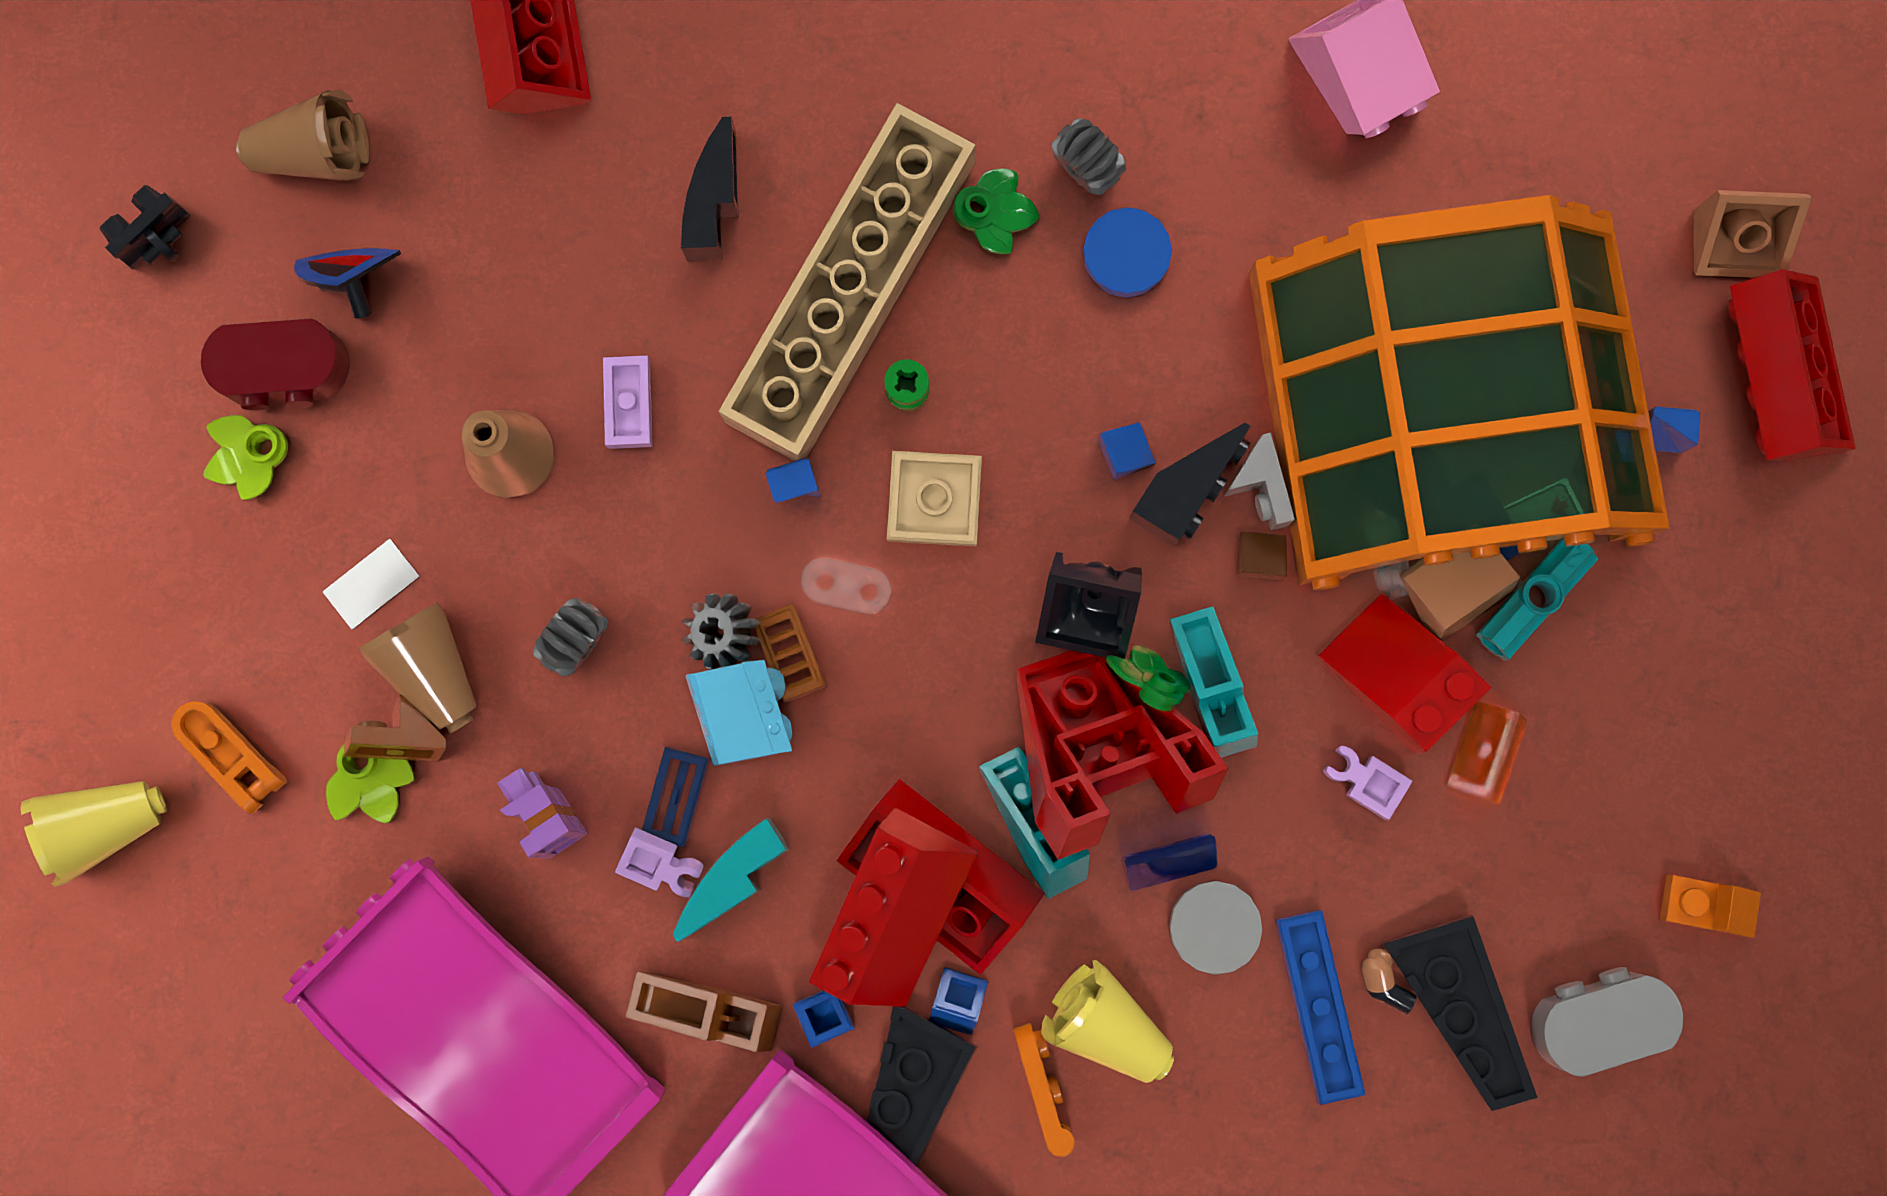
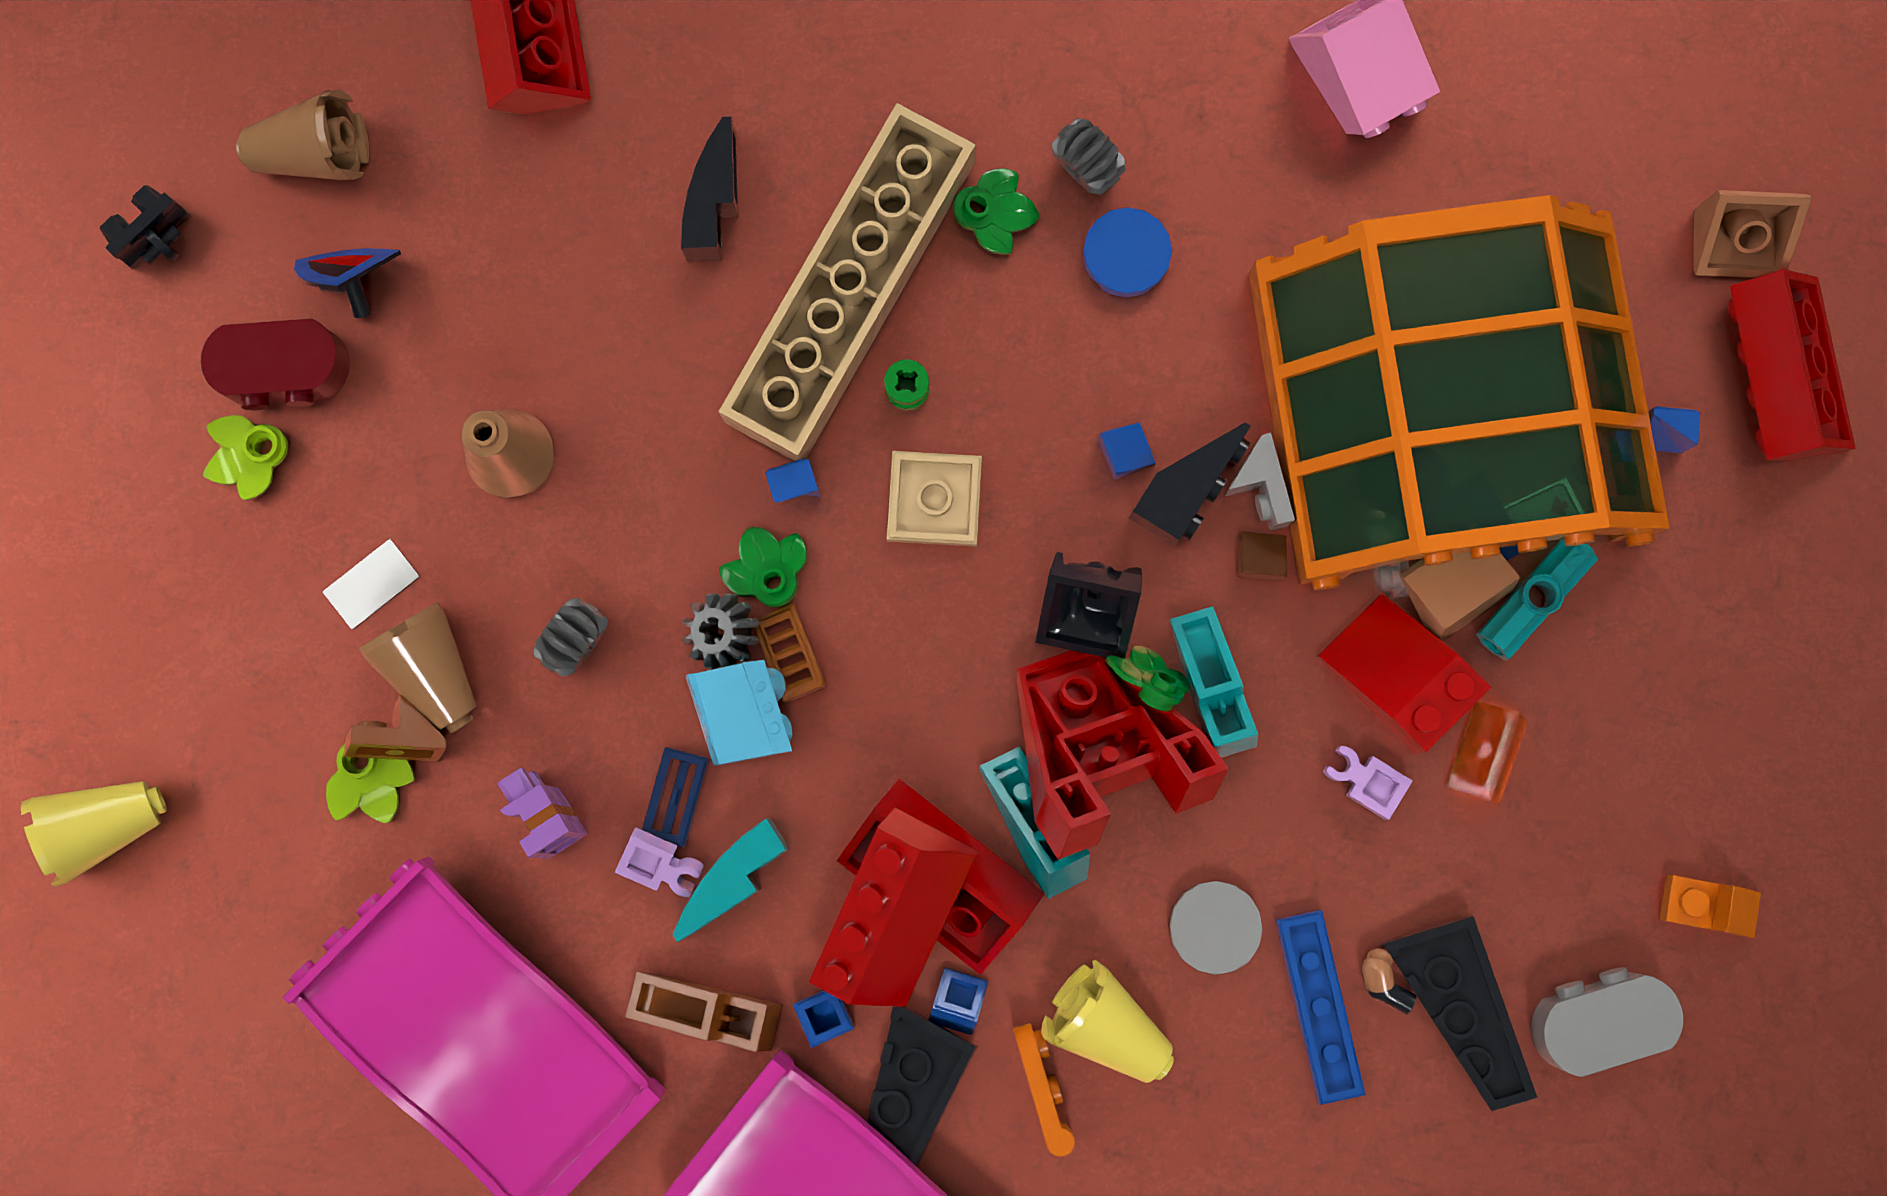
(225, 754): orange plate -> none
(627, 402): lavender plate -> none
(762, 561): none -> green plate
(847, 585): clear plate -> none
(1170, 862): clear blue slope -> none

